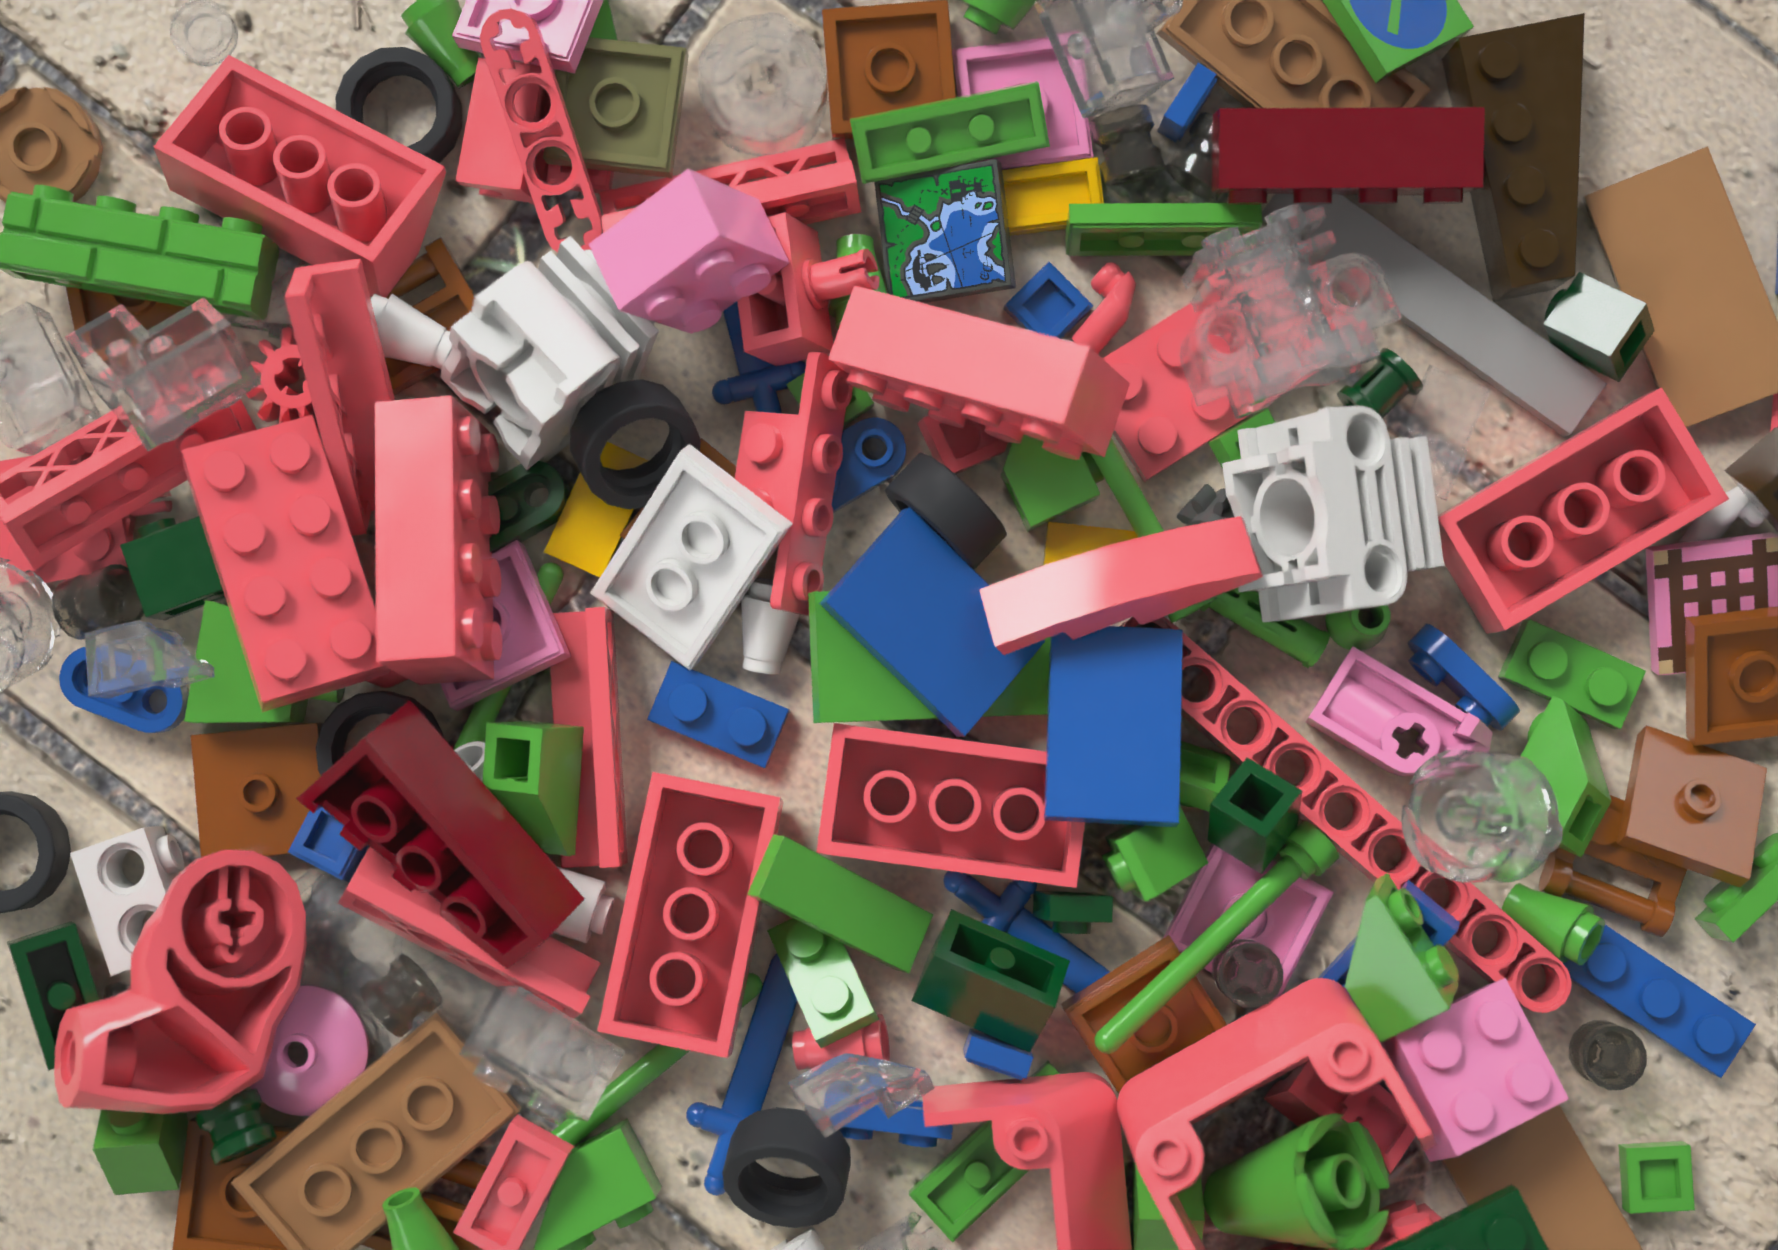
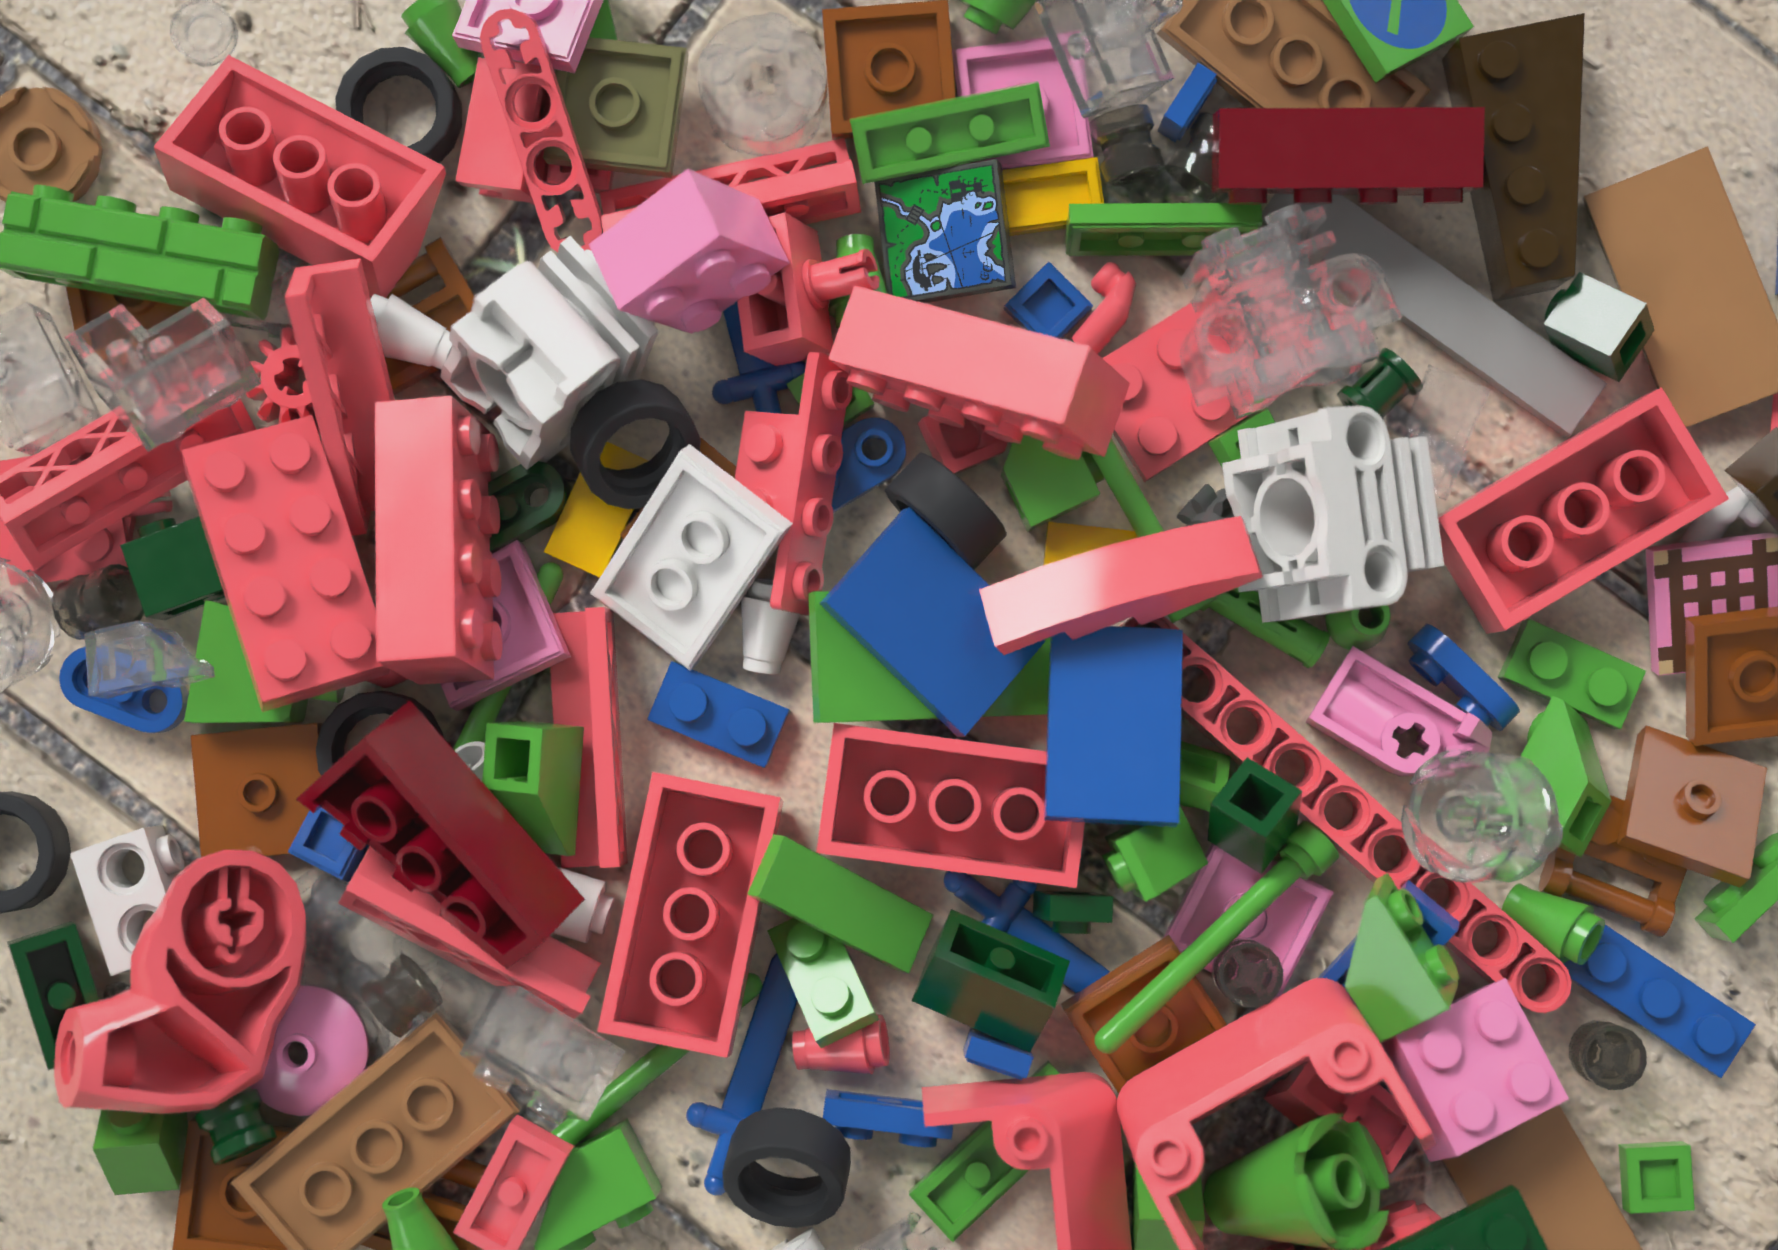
(854, 1084): clear slope -> none

